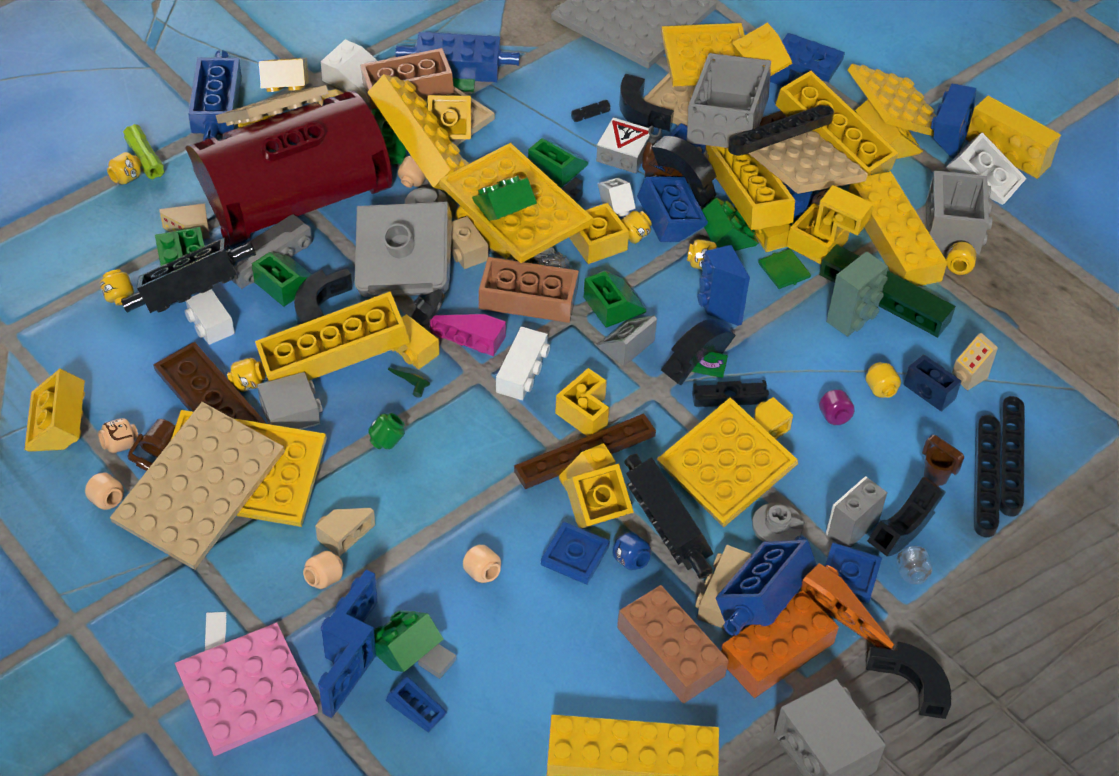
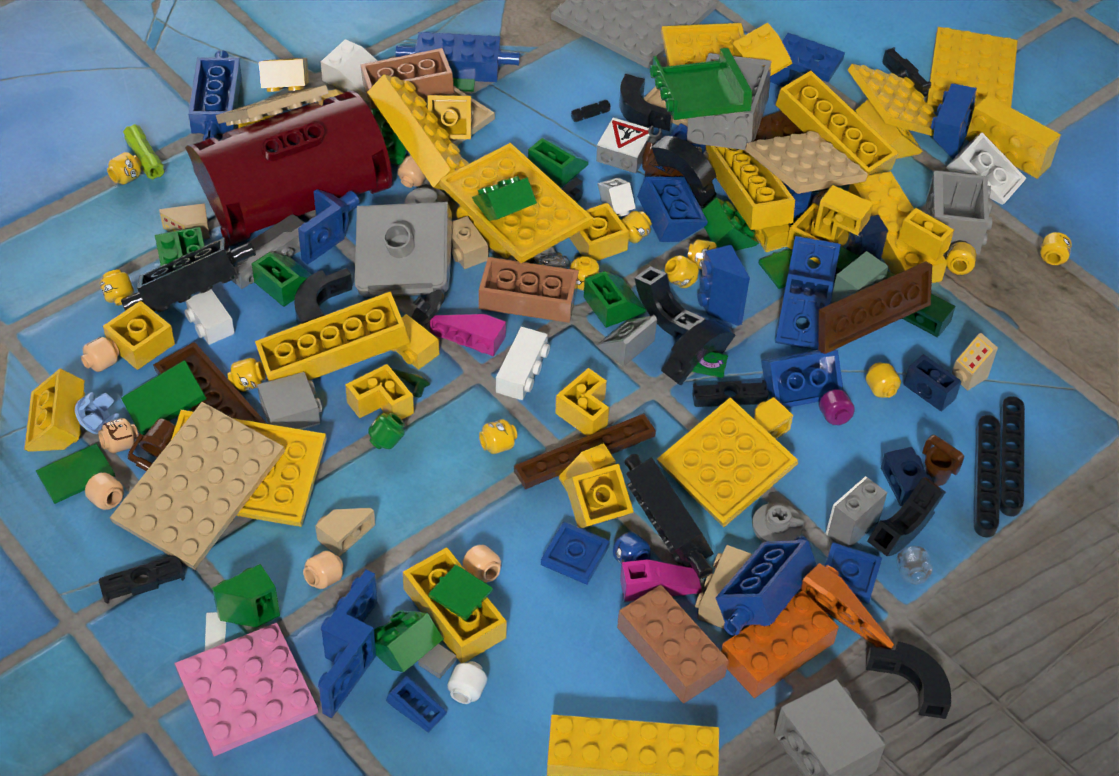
(73, 472): none -> green piece
(98, 409): none -> light blue piece
(100, 354): none -> light nougat head
(124, 581): none -> black piece
(139, 334): none -> yellow brick
(163, 397): none -> green tile
(247, 598): none -> green slope
(327, 226): none -> blue plate
(379, 390): none -> yellow brick
(460, 592): none -> green piece
(464, 638): none -> yellow brick
(467, 682): none -> white head
(498, 436): none -> yellow head
(586, 266): none -> yellow head
(645, 575): none -> dark pink slope
(658, 301): none -> black arch
(681, 271): none -> yellow head
(703, 87): none -> green panel
(780, 130): black beam -> none
(802, 377): none -> blue slope
(807, 291): none -> blue bracket
(870, 239): none -> dark blue brick
(874, 307): none -> reddish brown plate
(900, 66): none -> black piece
(903, 472): none -> dark blue brick
(926, 234): none -> yellow brick
(974, 62): none -> yellow plate
(1056, 248): none -> yellow head

